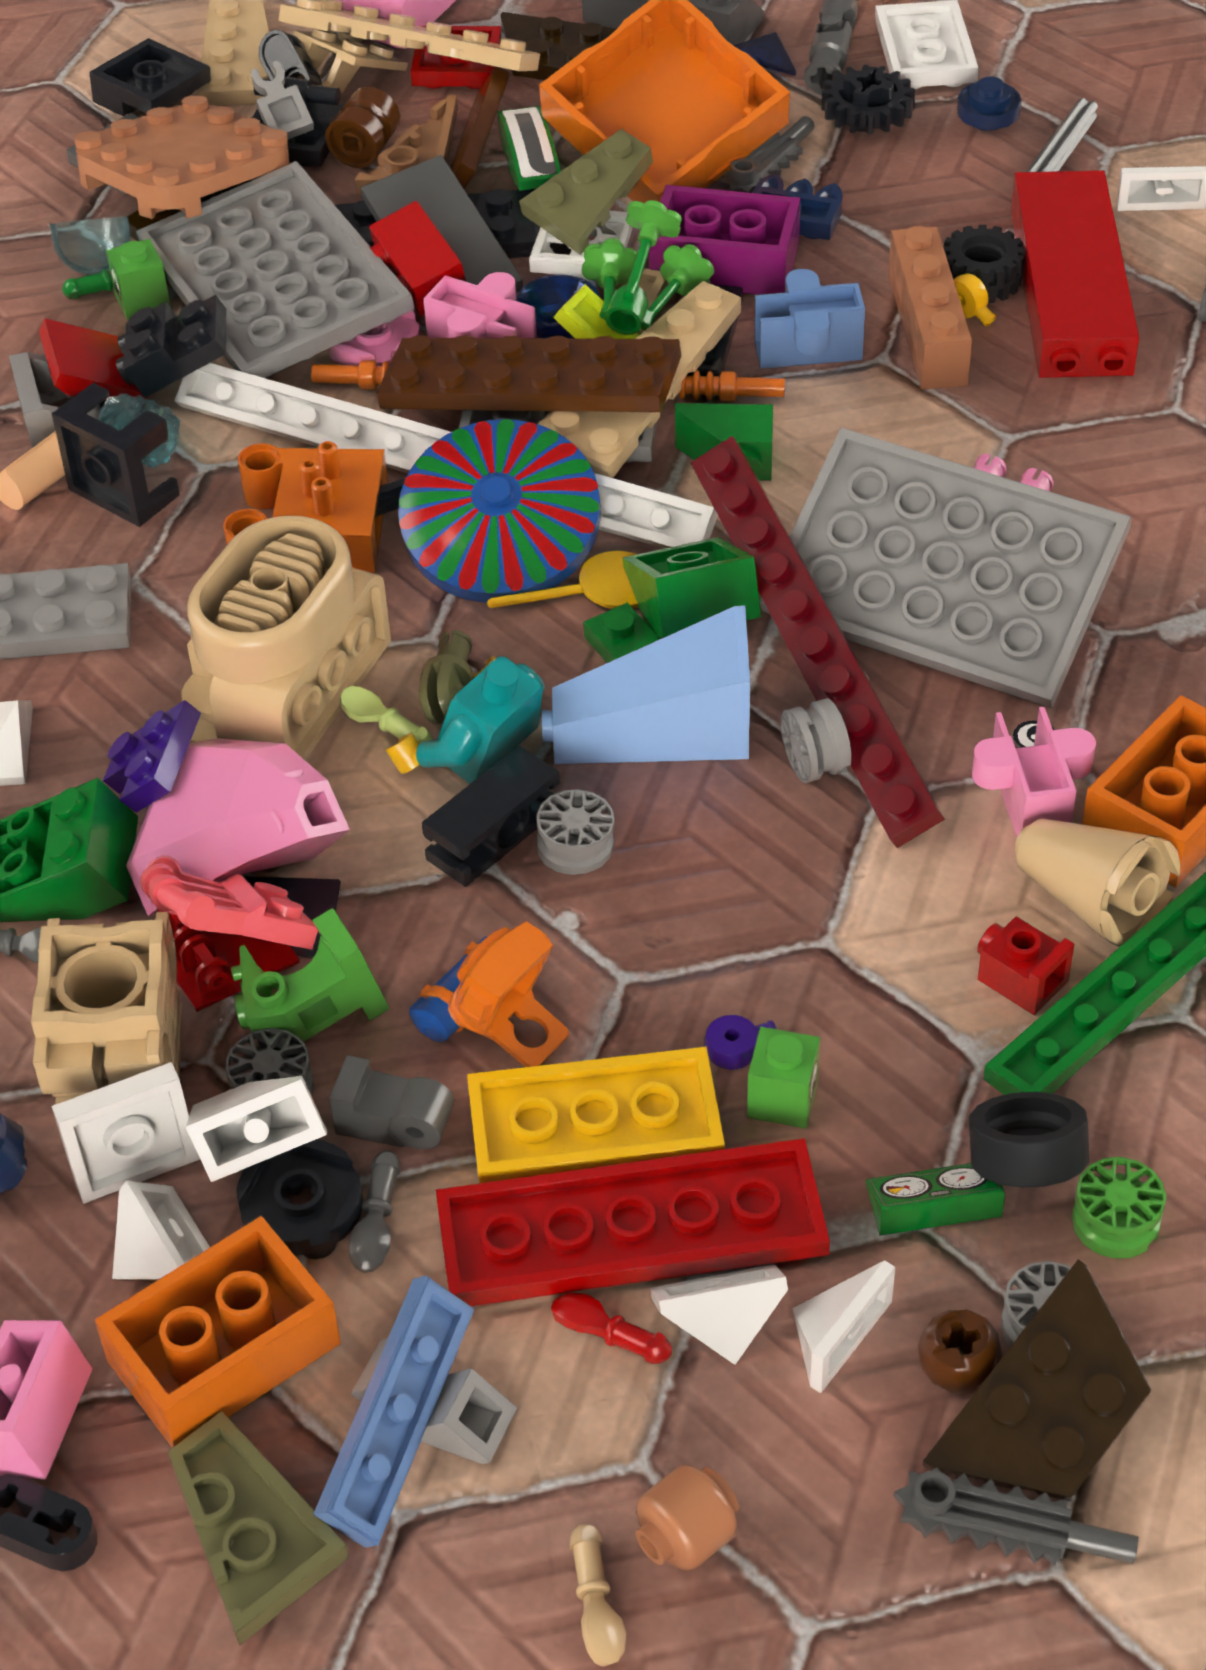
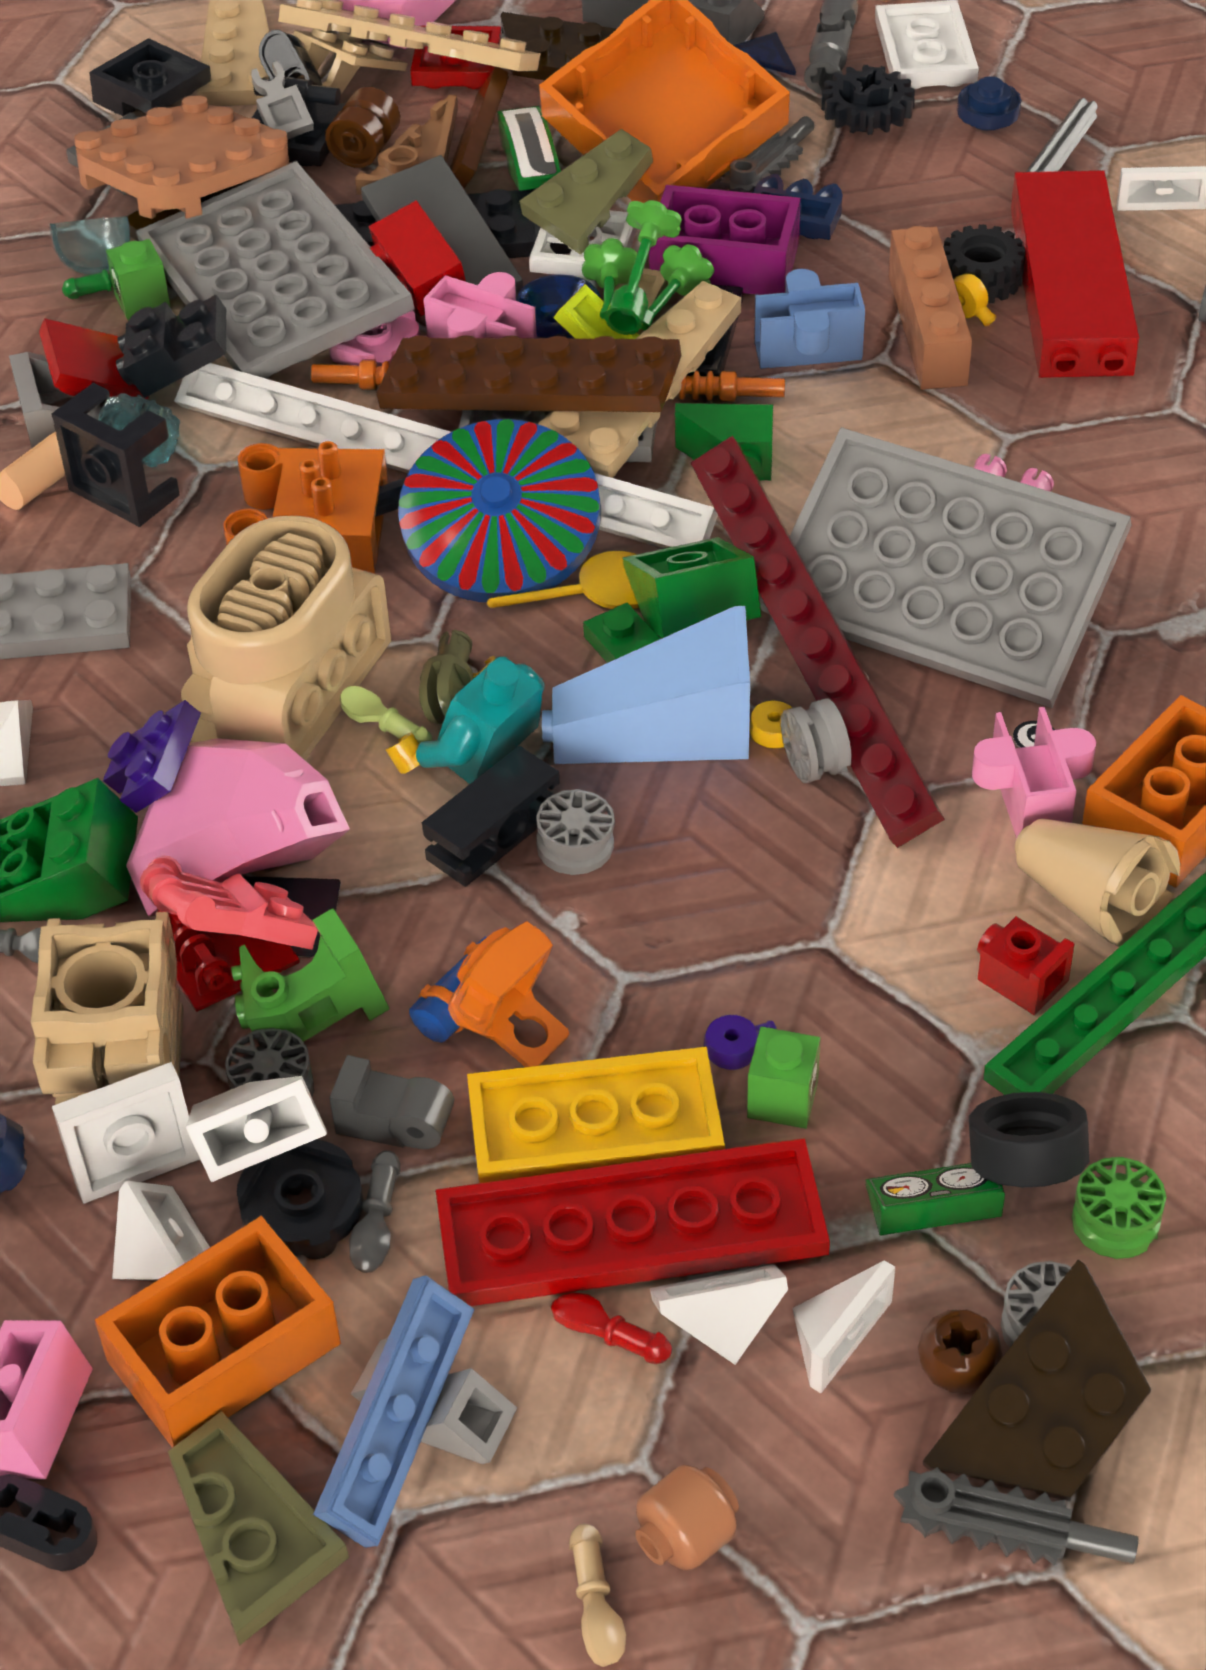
(766, 723): none -> yellow piece

